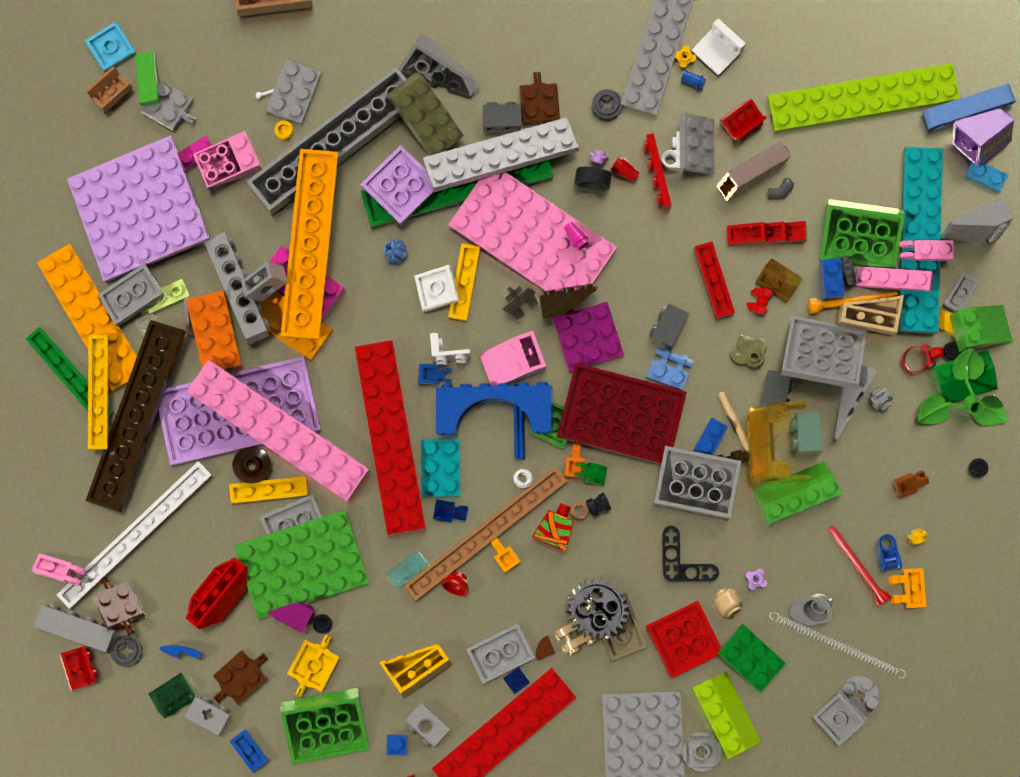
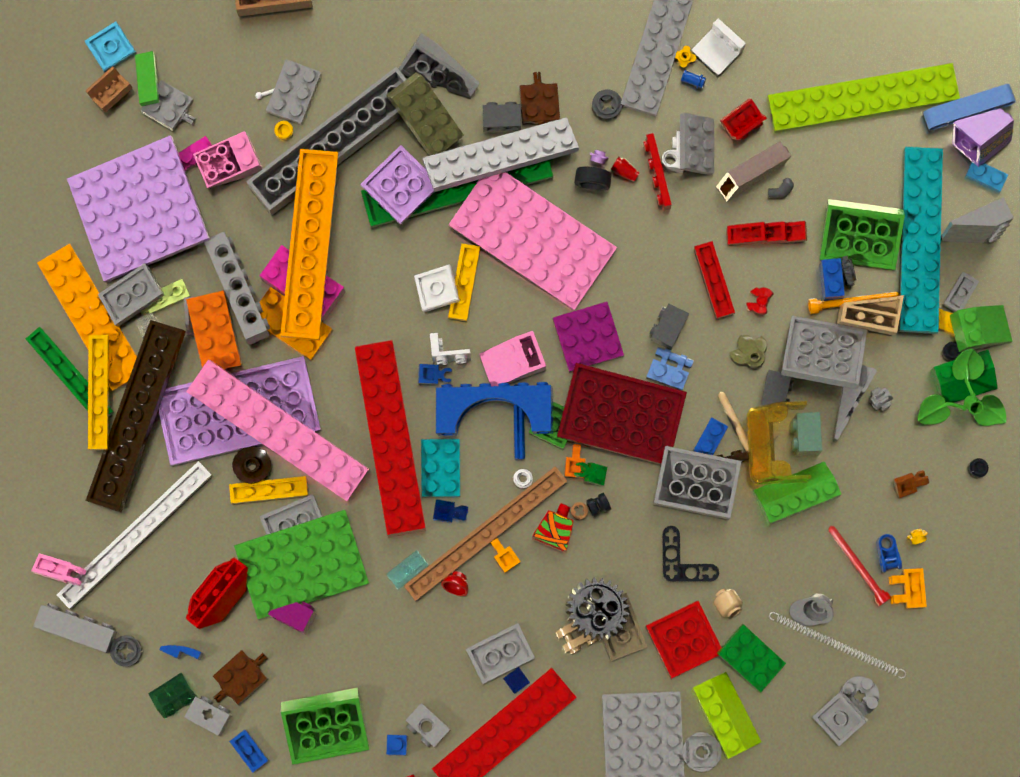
(78, 668): red bracket -> none
(118, 605): plate -> none
(264, 281): light grey brick -> none
(313, 665): yellow plate -> none
(322, 623): black plate -> none
(395, 250): medium blue gear -> none
(416, 668): yellow wedge -> none
(526, 297): clear smoke hips -> none
(544, 648): reddish brown tile -> none
(558, 303): dark brown slope -> none
(576, 236): dark pink cone -> none
(751, 579): lavender plate -> none
(779, 279): pearl gold panel -> none
(894, 279): bright pink plate -> none
(928, 250): bright pink hinge -> none
(932, 354): red piece -> none

